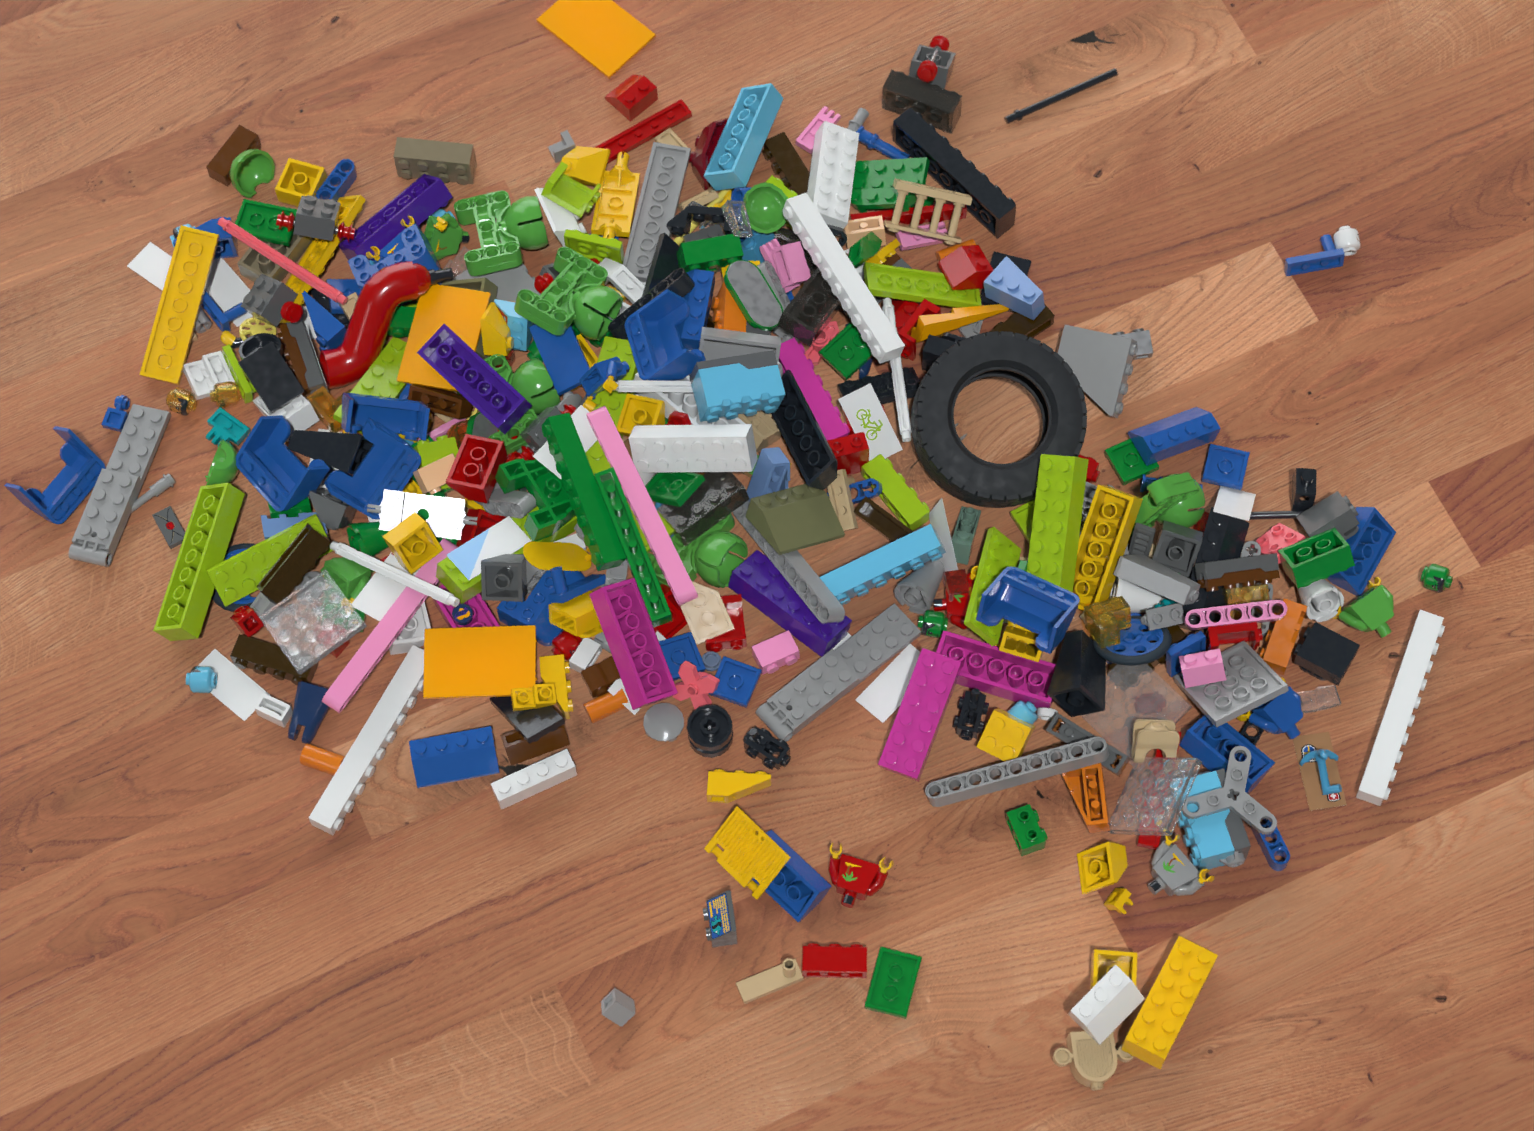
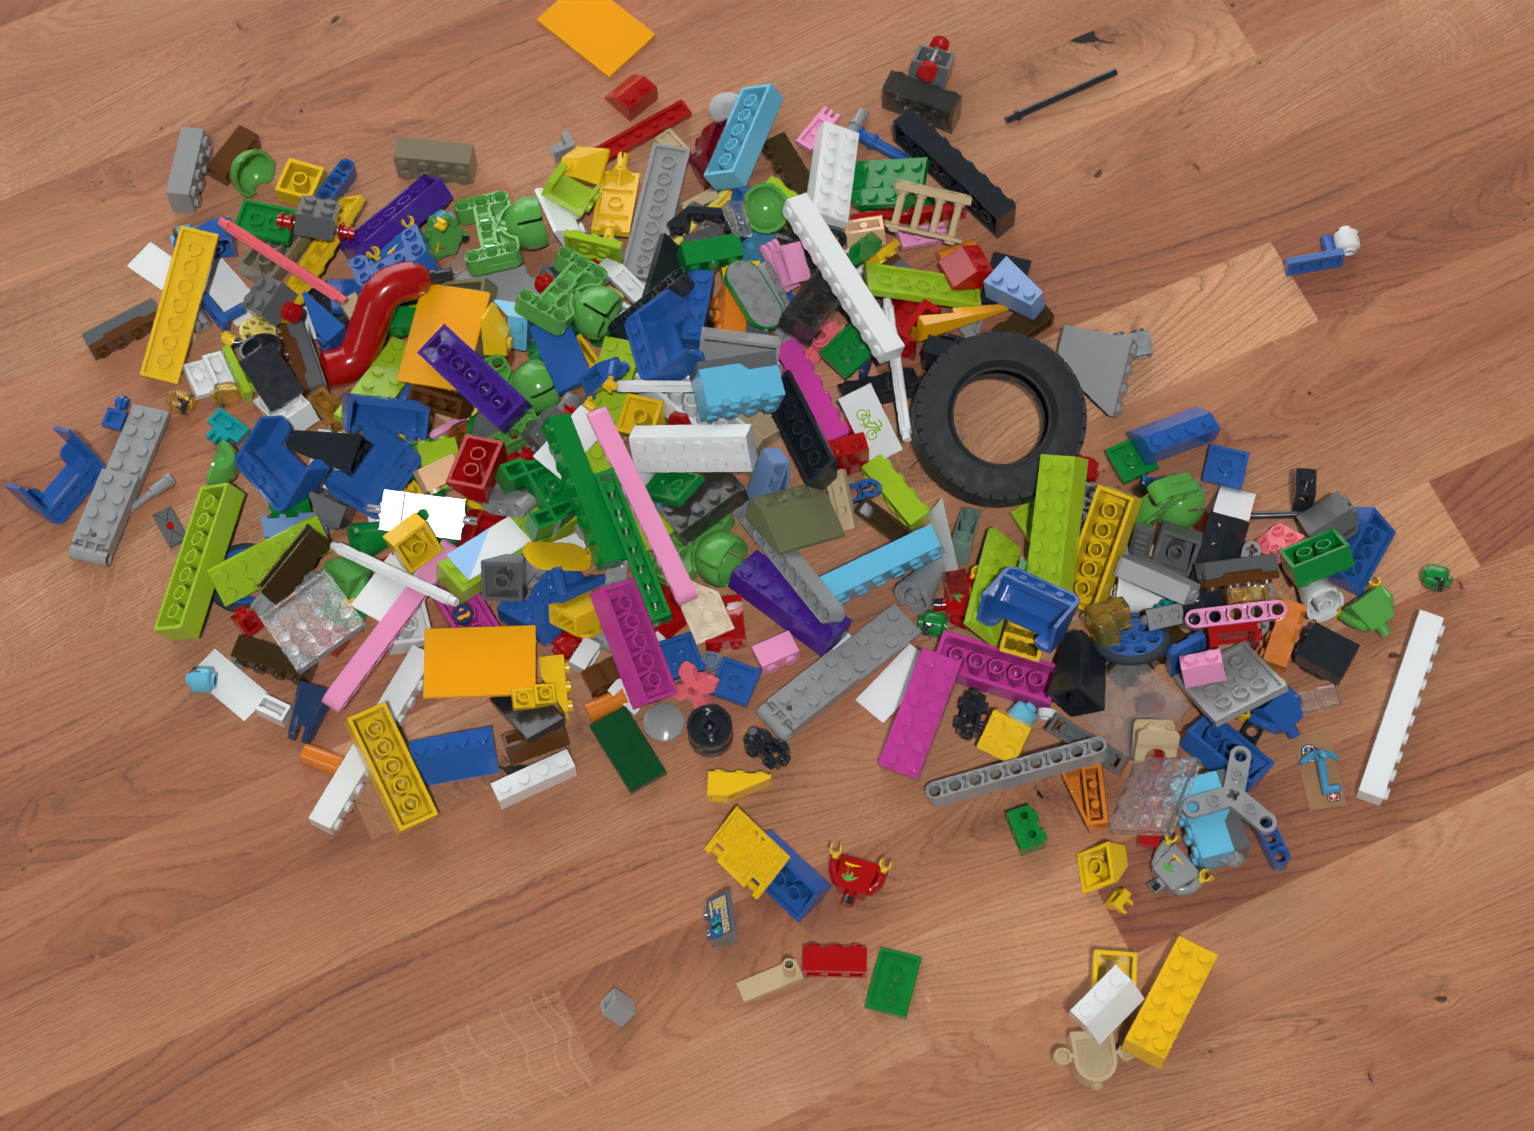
(121, 329): none -> piece
(188, 170): none -> light grey piece
(391, 768): none -> yellow brick
(627, 750): none -> dark green tile
(722, 105): none -> light grey dish

